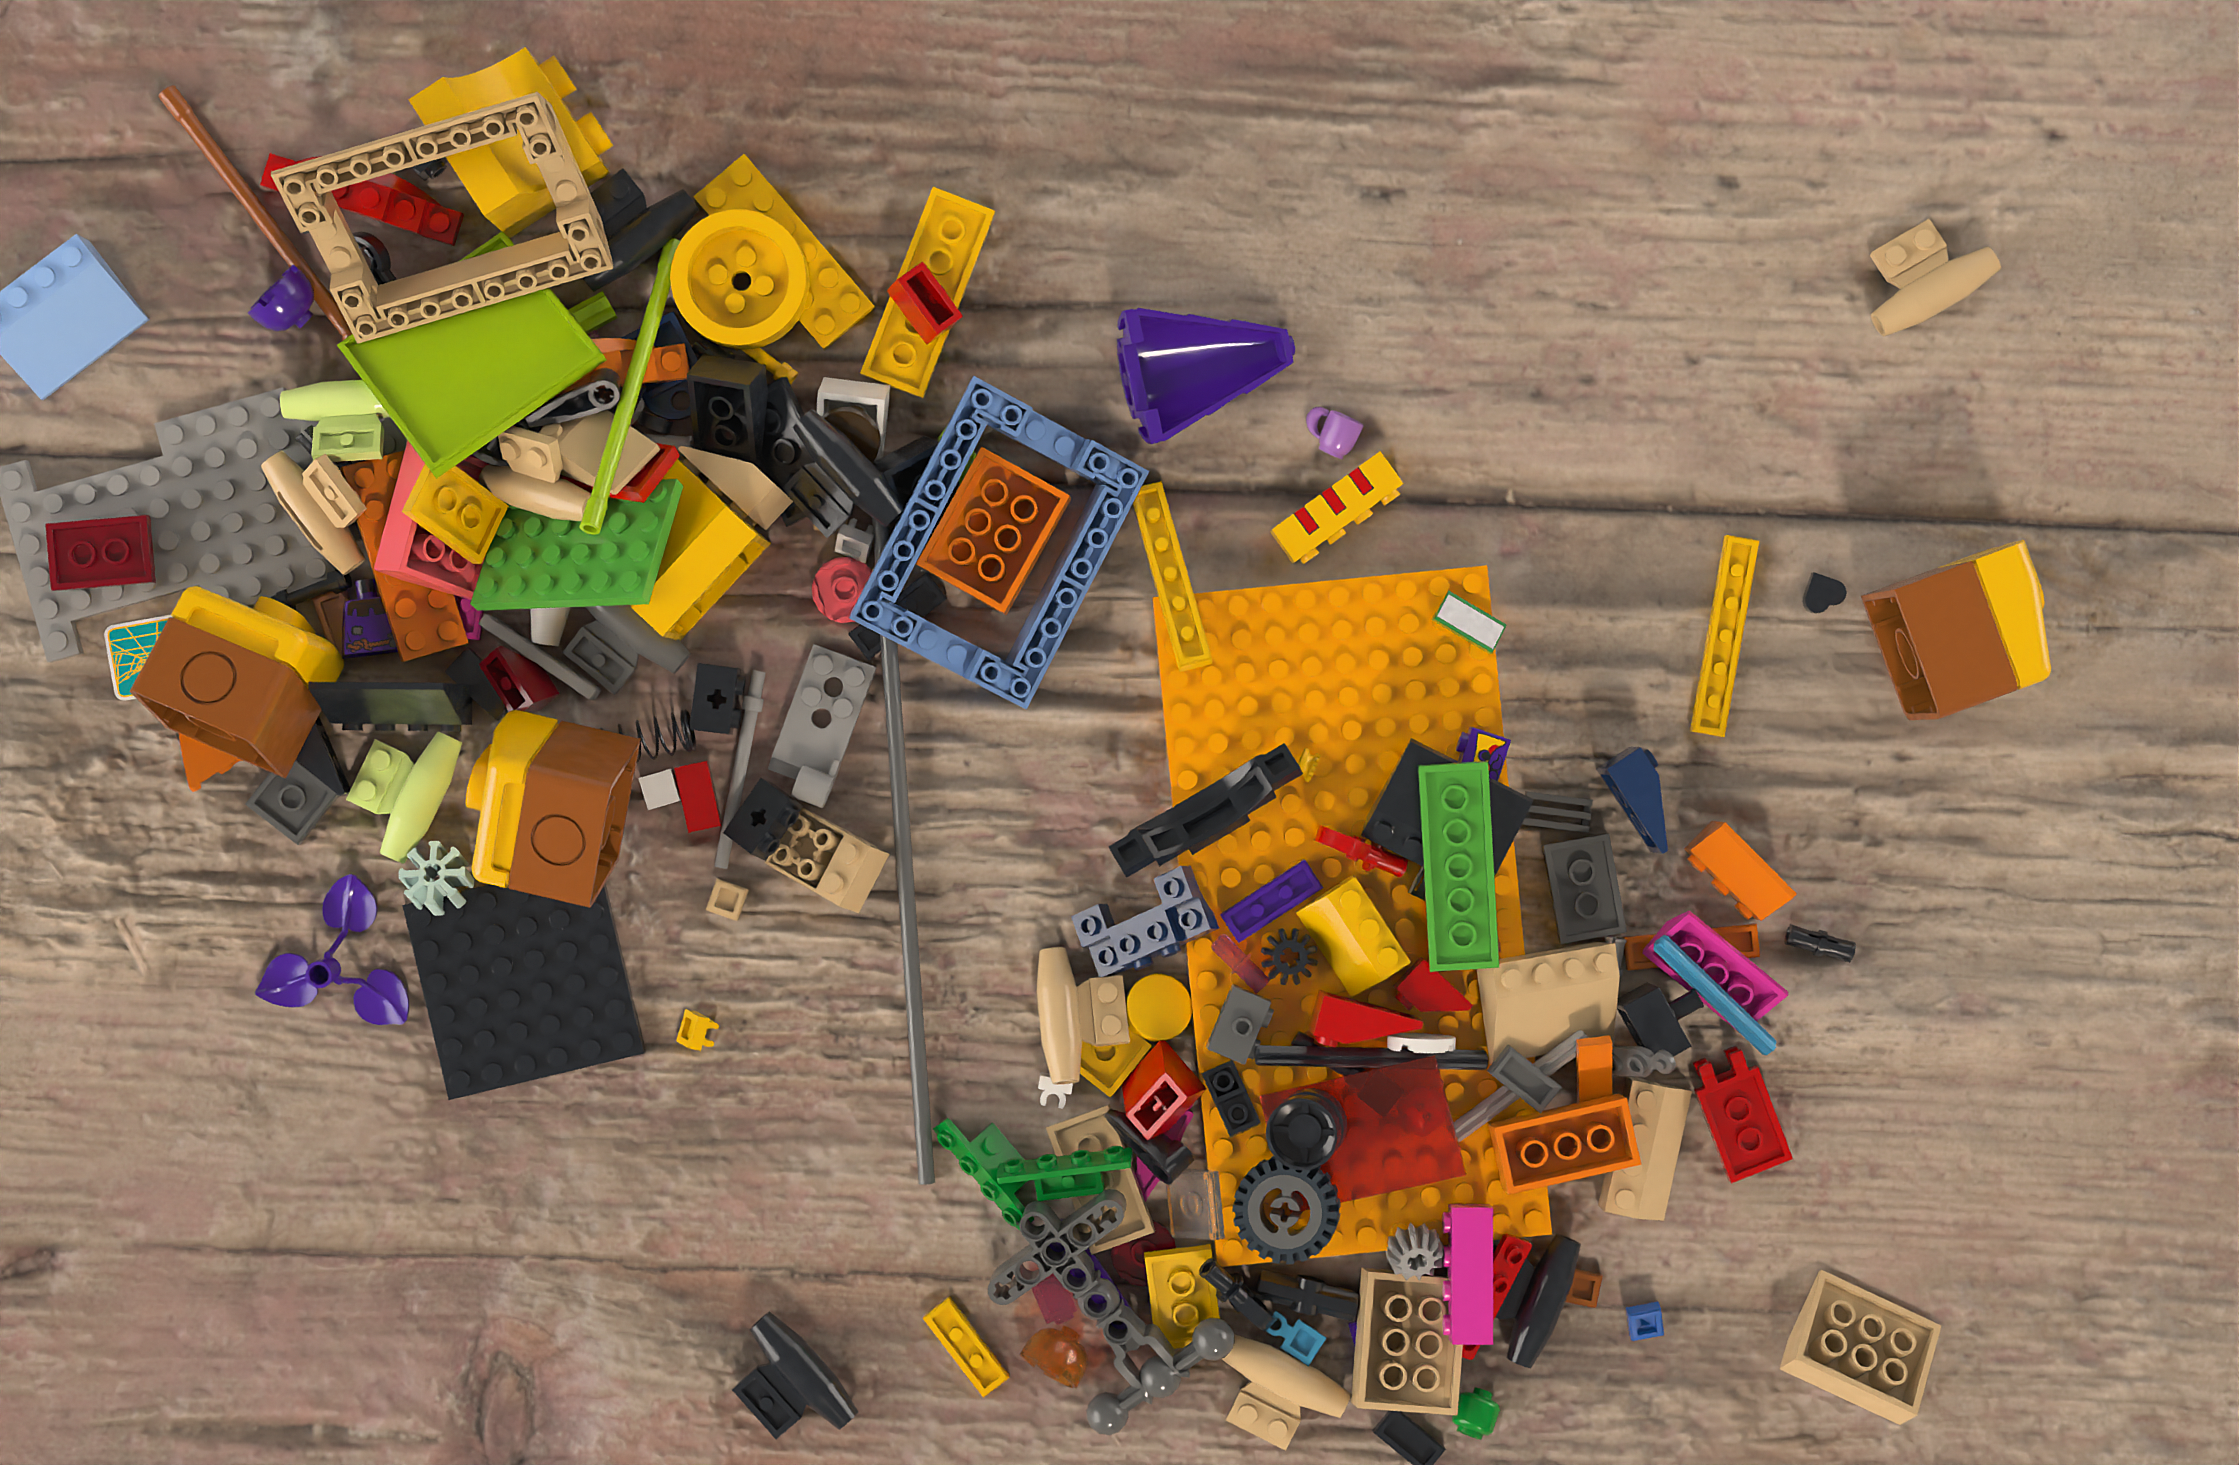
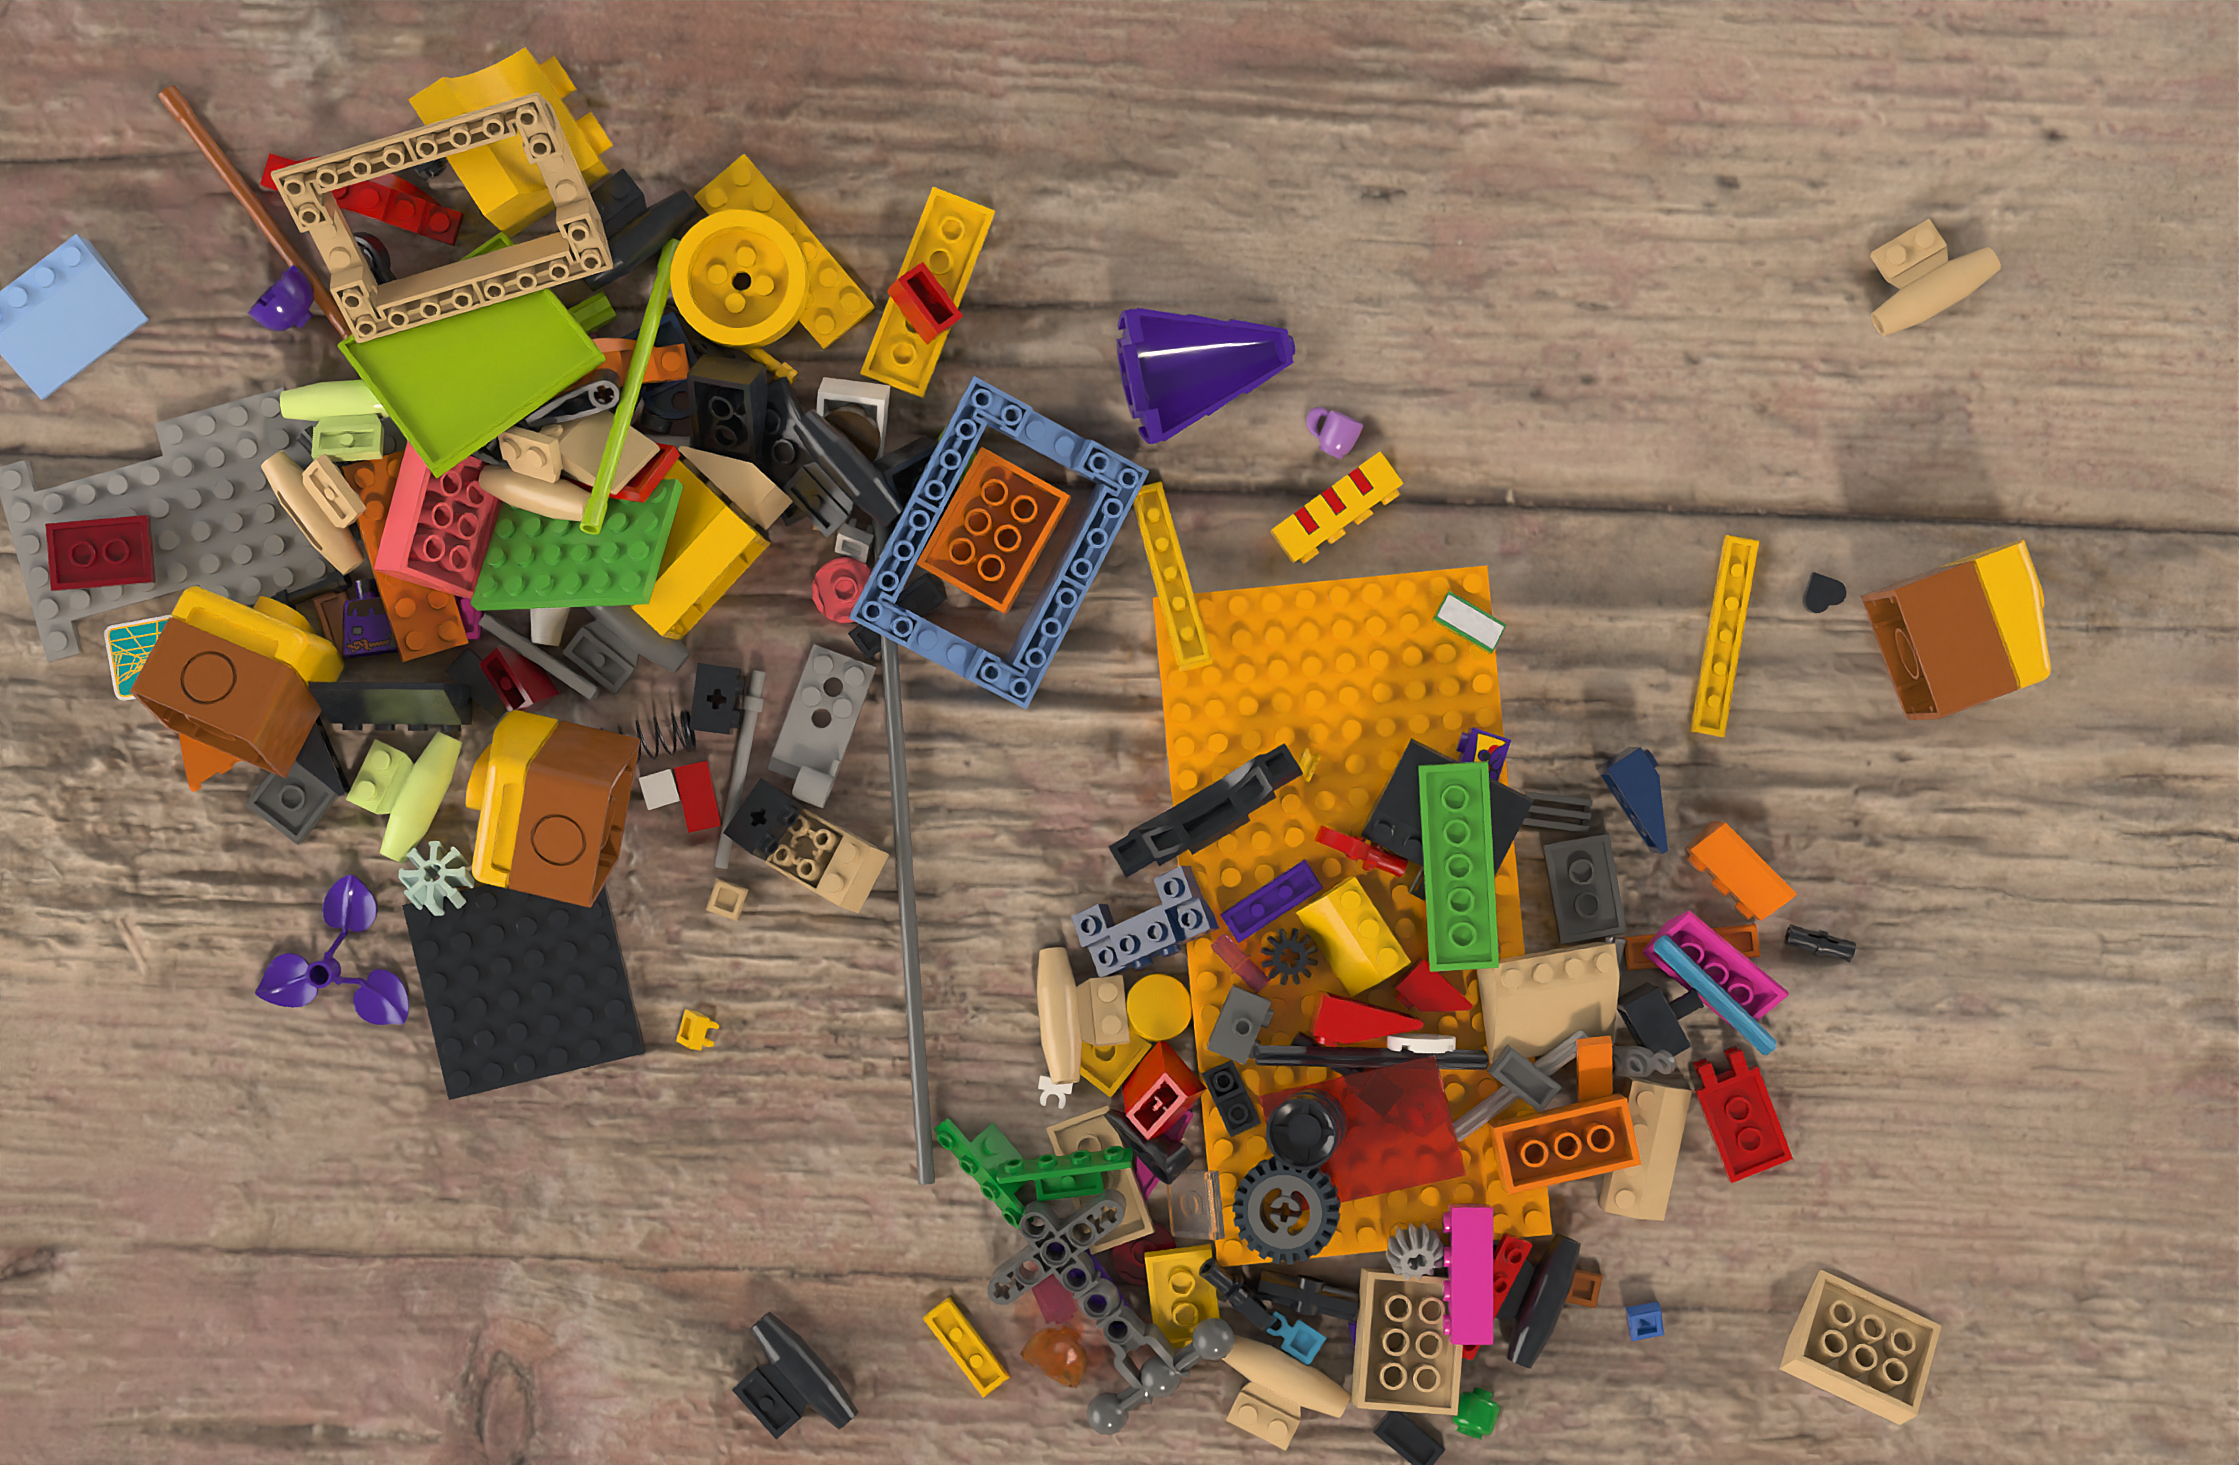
(456, 511): yellow plate -> none

